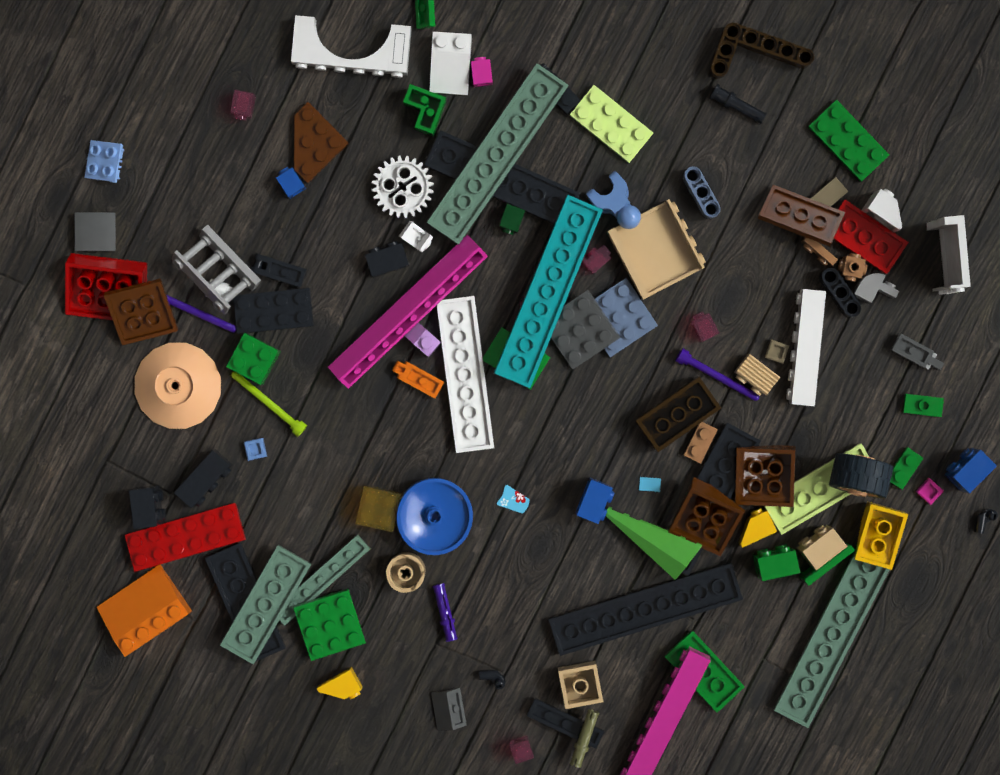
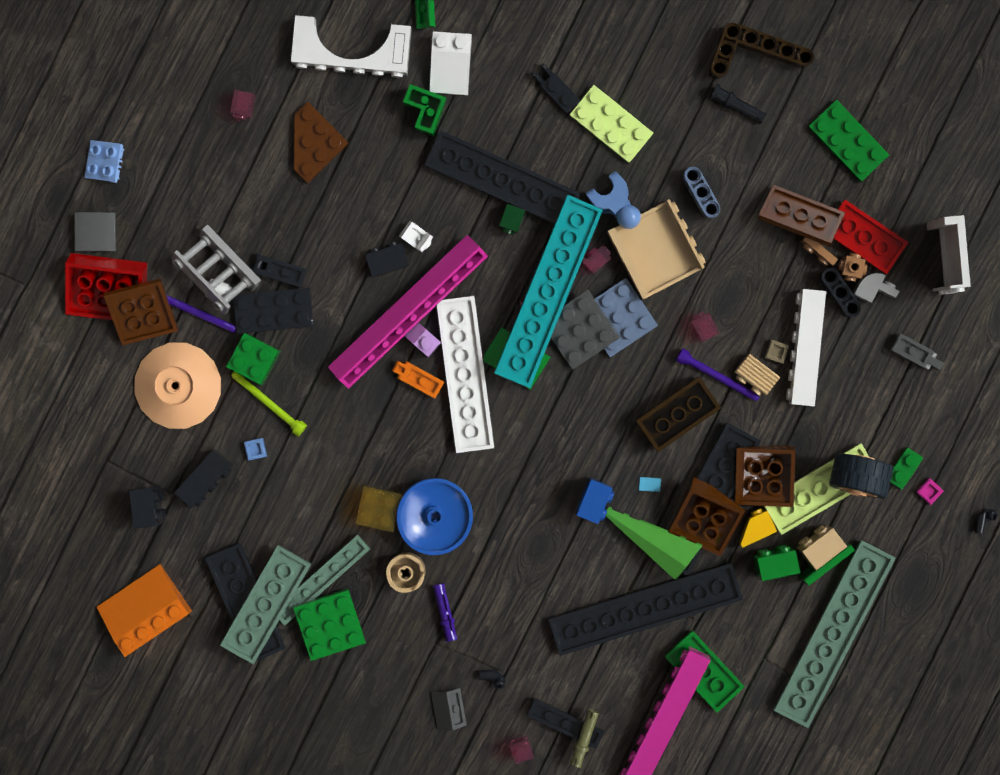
(185, 537): red plate -> none
(290, 182): blue brick -> none
(342, 685): yellow slope -> none
(413, 201): white gear -> none
(481, 72): dark pink brick -> none
(497, 153): sand green plate -> none
(513, 500): medium azure sticker -> none
(580, 684): tan brick -> none
(700, 442): medium nougat plate -> none
(830, 193): dark tan tile -> none
(880, 535): yellow slope -> none
(884, 209): white slope -> none
(923, 405): green plate -> none
(970, 469): blue brick -> none

